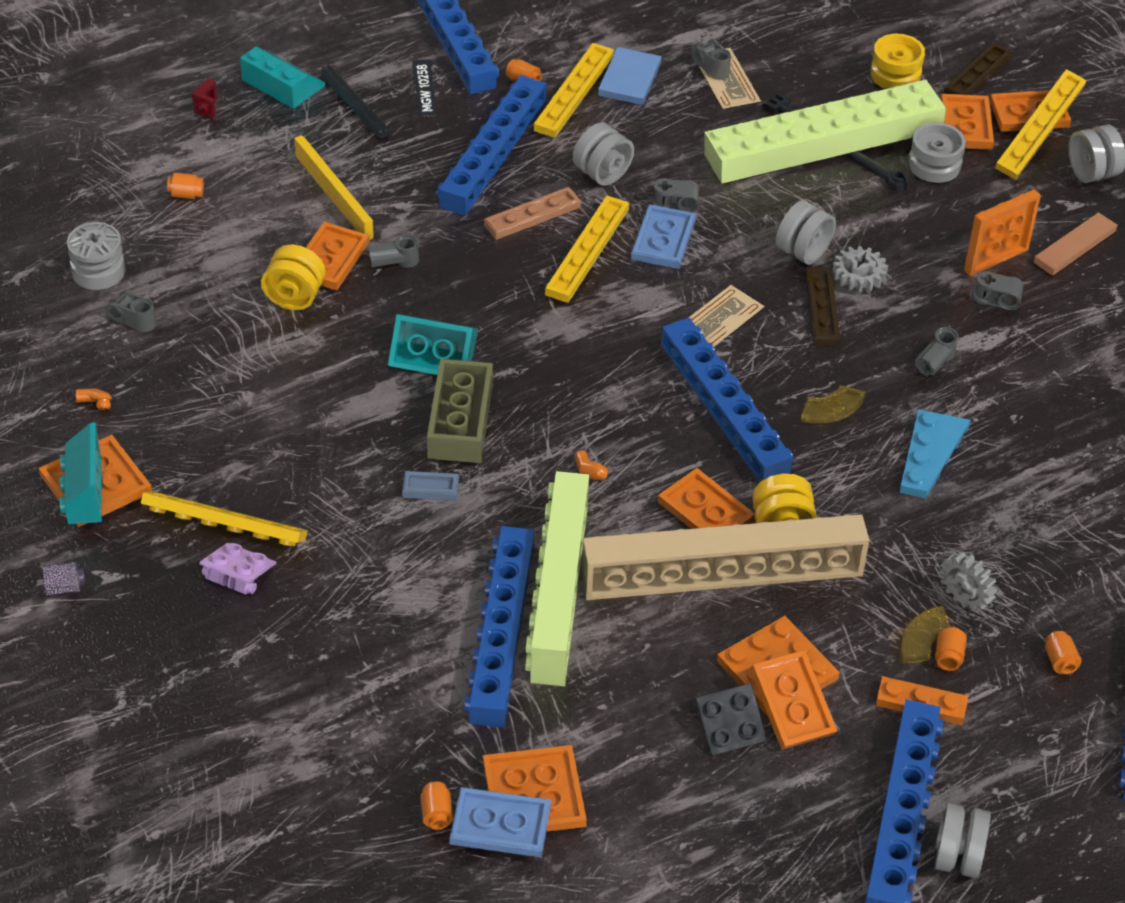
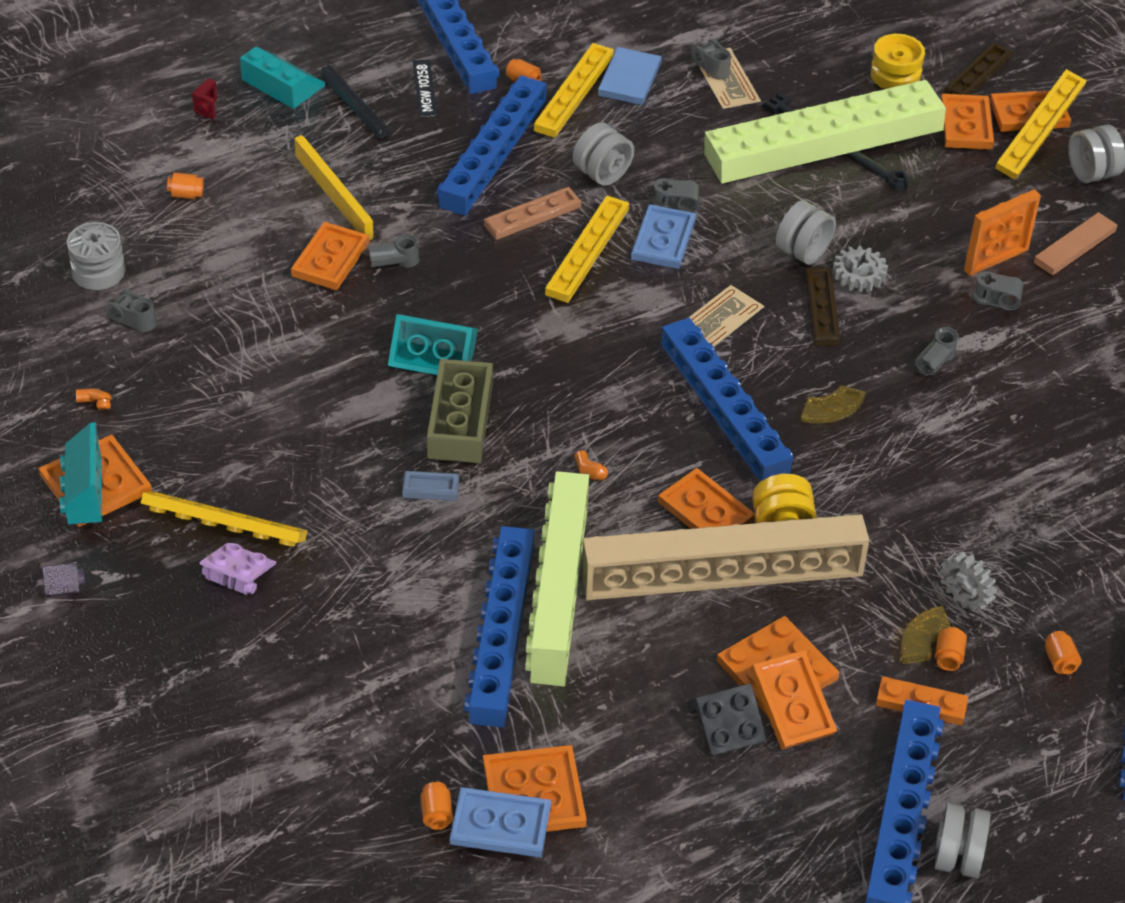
(293, 277): yellow wheel -> none
(930, 450): dark azure wing -> none
(937, 152): light grey wheel -> none

